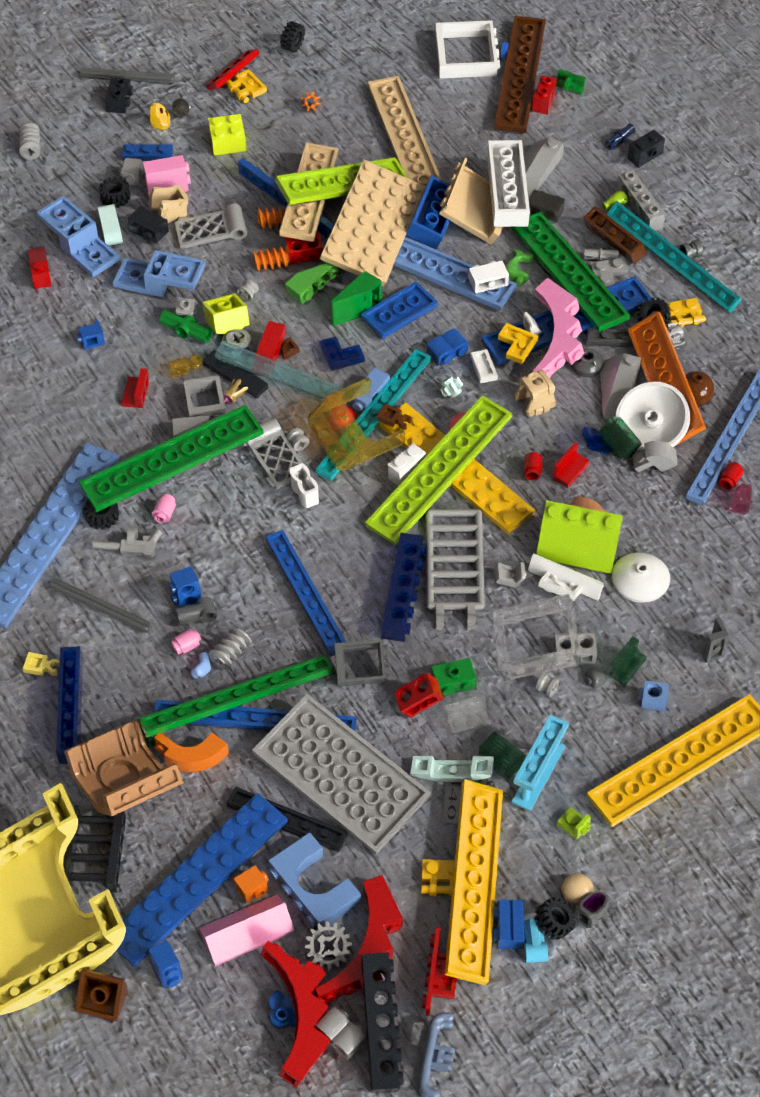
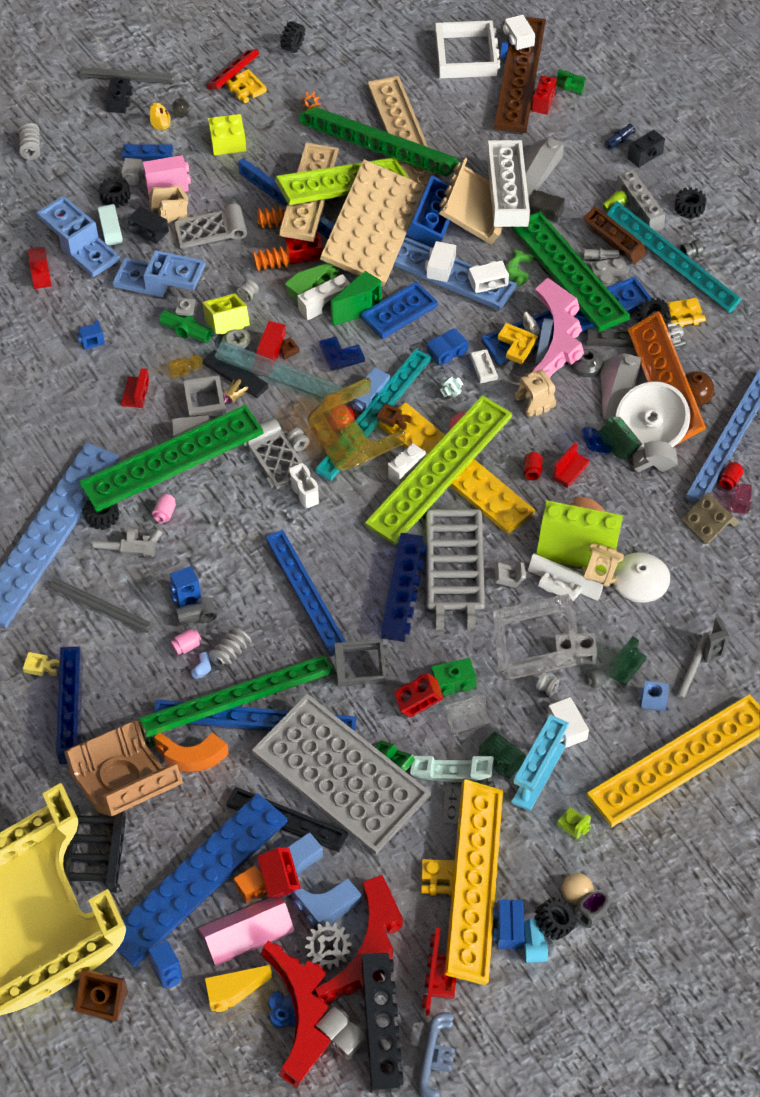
(231, 988): none -> yellow slope
(278, 872): none -> red brick
(312, 301): none -> white arch
(379, 141): none -> green beam
(400, 758): none -> green slope
(441, 261): none -> white brick
(519, 32): none -> white brick
(545, 339): none -> sand blue beam
(577, 728): none -> white brick
(602, 555): none -> tan piece
(690, 196): none -> black tyre
(692, 667): none -> light grey bar
(709, 518): none -> dark tan bracket

